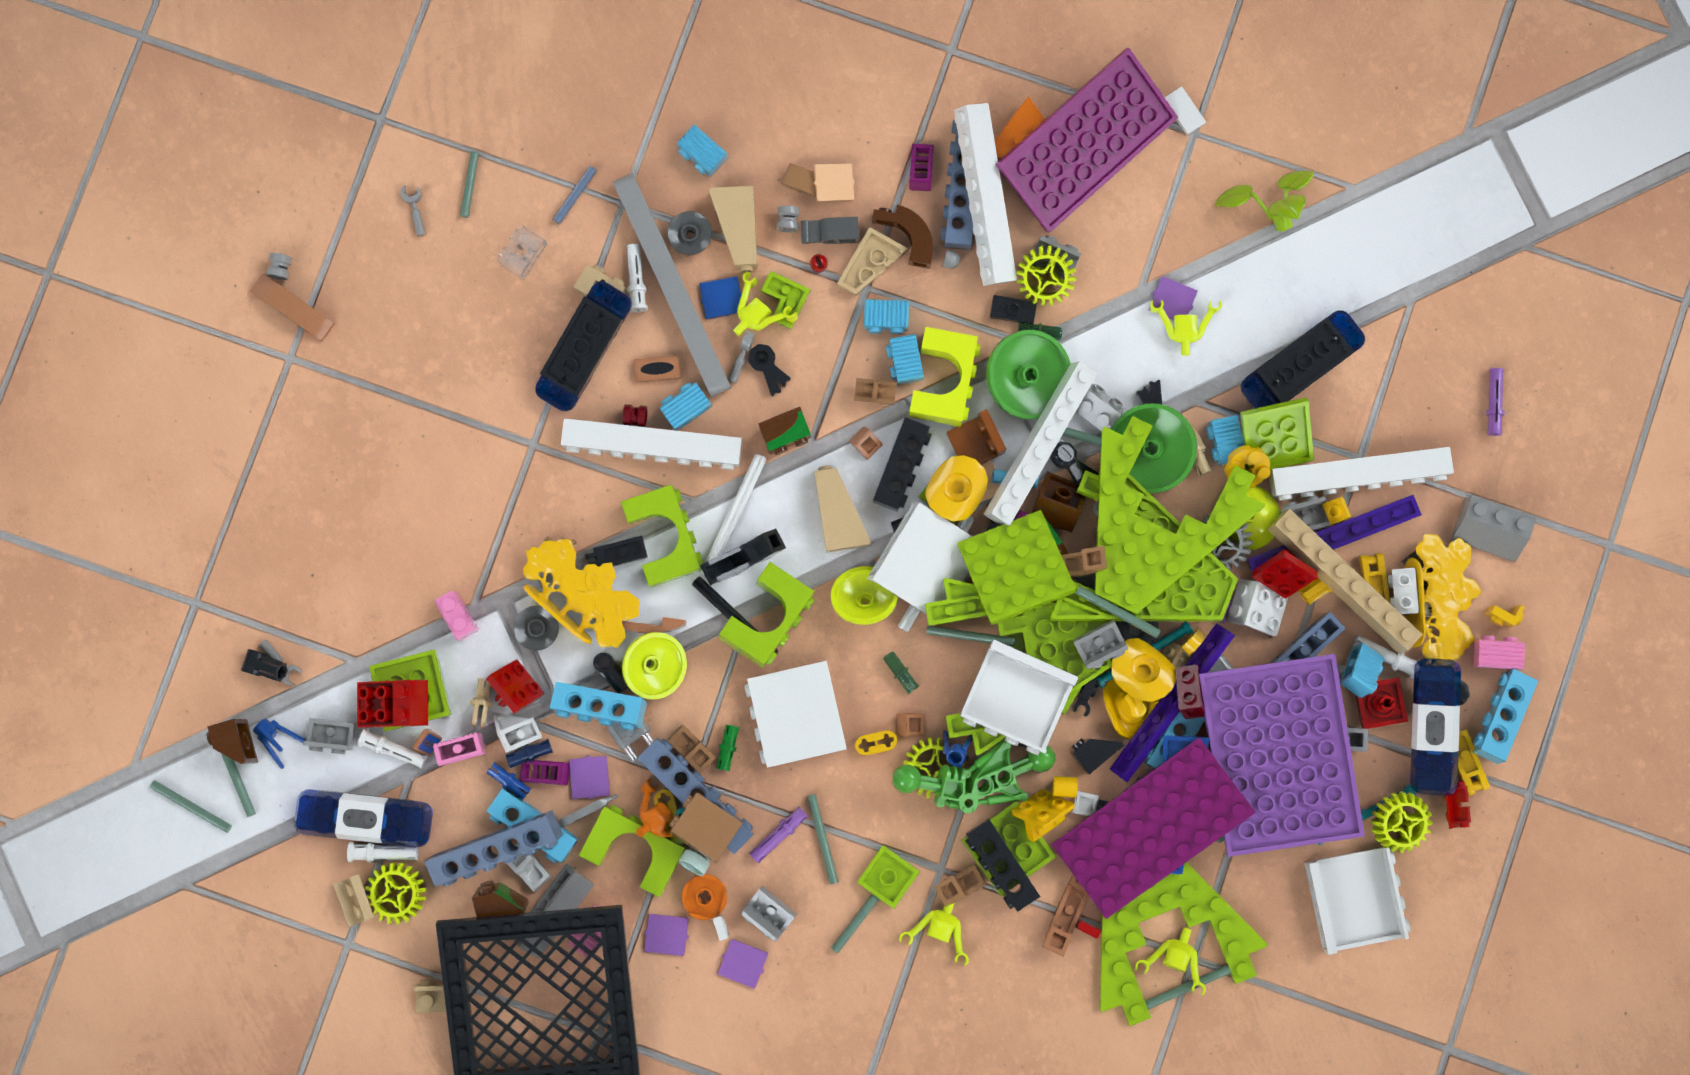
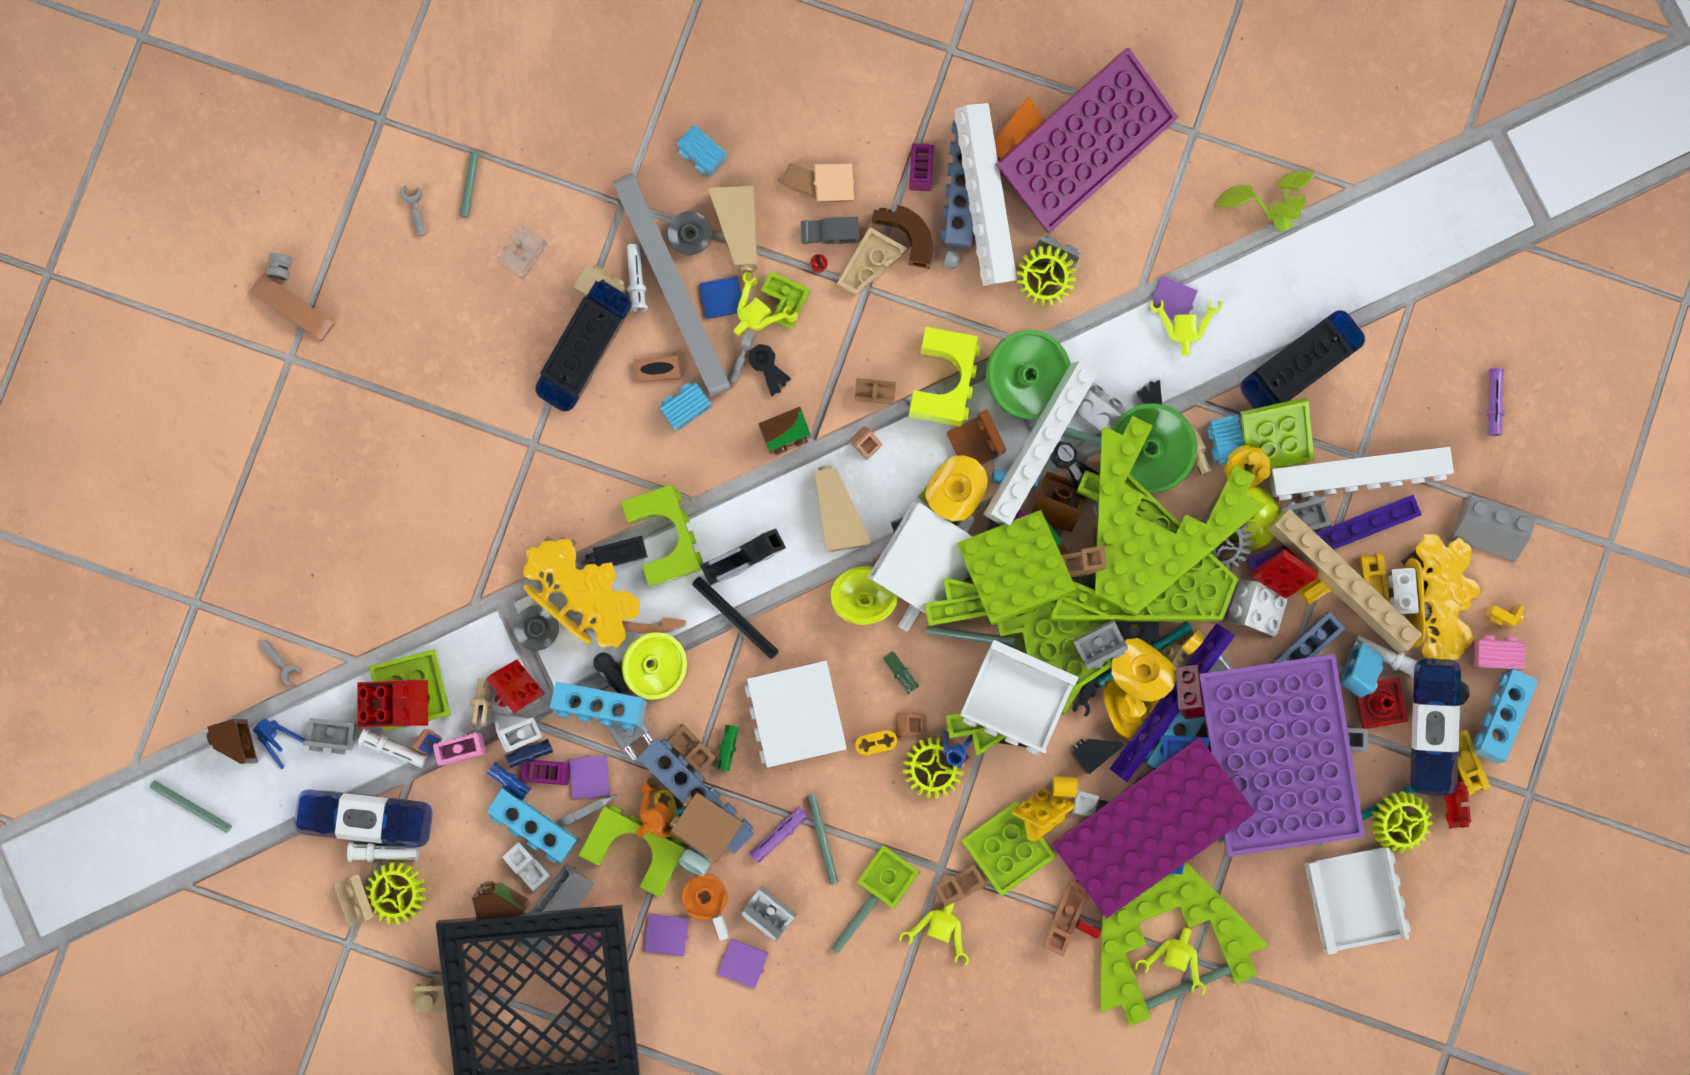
(239, 786): sand green bar -> none
(259, 664): black piece -> none
(440, 865): sand blue brick -> none
(456, 615): bright pink brick -> none
(574, 195): sand blue bar -> none
(635, 415): dark red wheel -> none
(652, 443): white brick -> none
(737, 507): white axle -> none
(761, 646): lime arch -> none
(788, 219): light grey wheel -> none
(886, 316): medium azure brick -> none
(905, 359): medium azure brick -> none
(909, 431): black brick -> none
(961, 784): bright green piece -> none
(1013, 309): black plate -> none
(1026, 892): black brick -> none
(1055, 332): clear green axle -> none
(1115, 610): sand green bar -> none
(1188, 114): white tile -> none
(1336, 510): yellow bracket -> none

